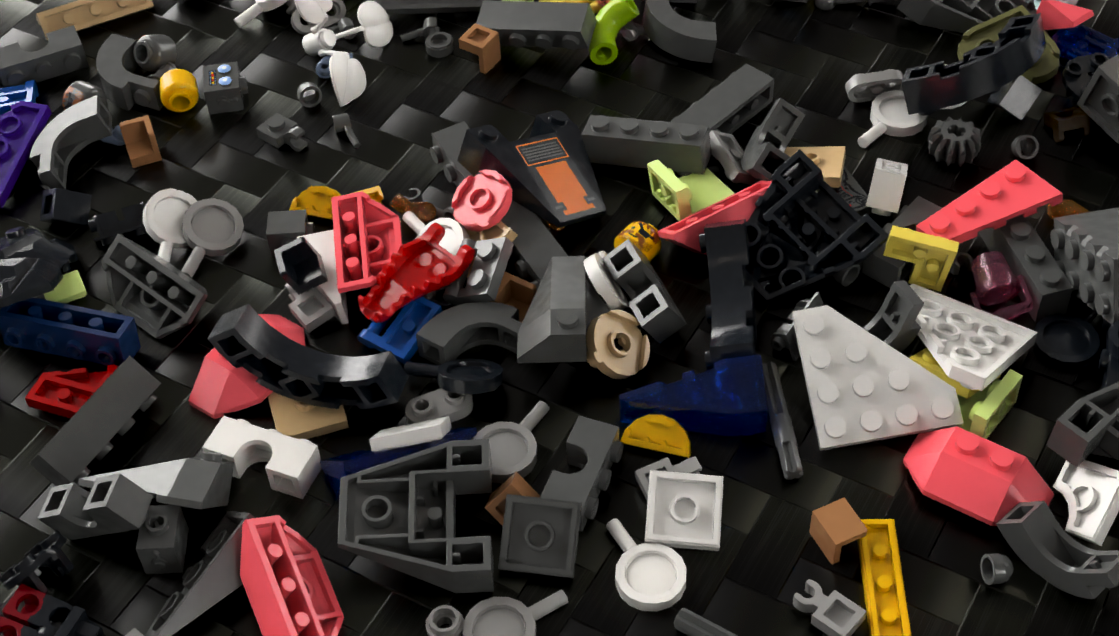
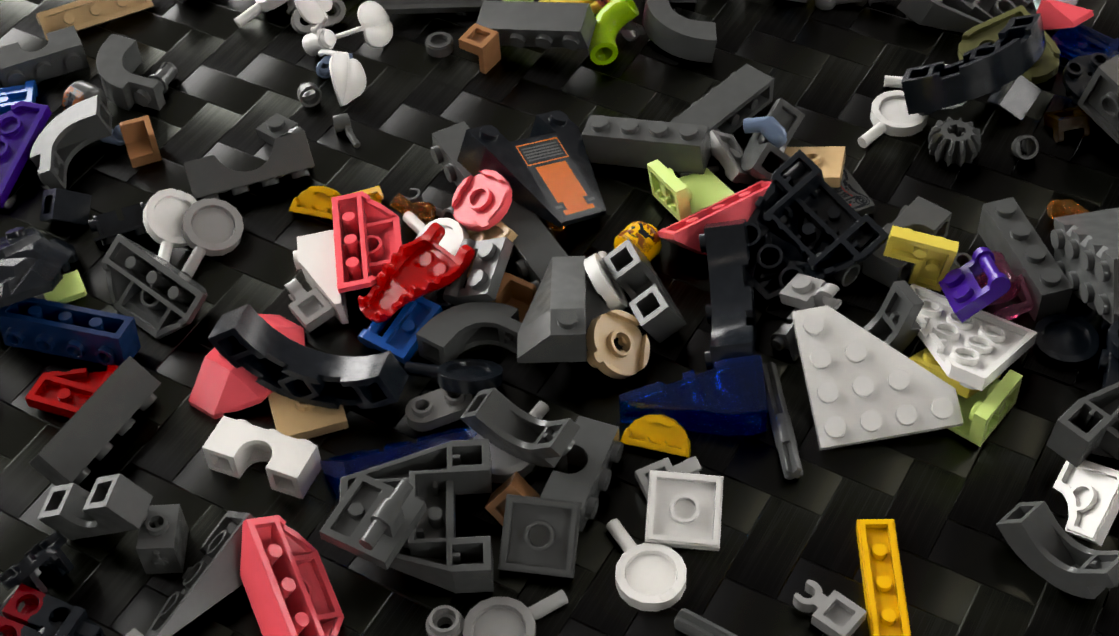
(153, 51): dark grey head -> none
(178, 90): yellow head -> none
(184, 482): dark grey wedge -> none
(224, 87): dark grey head -> none
(286, 227): dark grey brick -> none
(288, 157): none -> dark grey arch
(300, 265): black panel -> none
(343, 25): dark grey hand -> none
(374, 520): none -> dark grey plate
(410, 434): white tile -> none
(428, 28): dark grey hand -> none
(518, 432): none -> dark grey arch
(769, 128): none -> sand blue arm
(807, 292): none -> light grey plate
(835, 527): medium nougat panel -> none
(868, 86): light grey plate -> none
(887, 187): white slope -> none
(964, 289): none -> dark purple plate
(973, 474): coral wedge -> none
(991, 203): coral wing -> none
(996, 568): dark grey hinge -> none

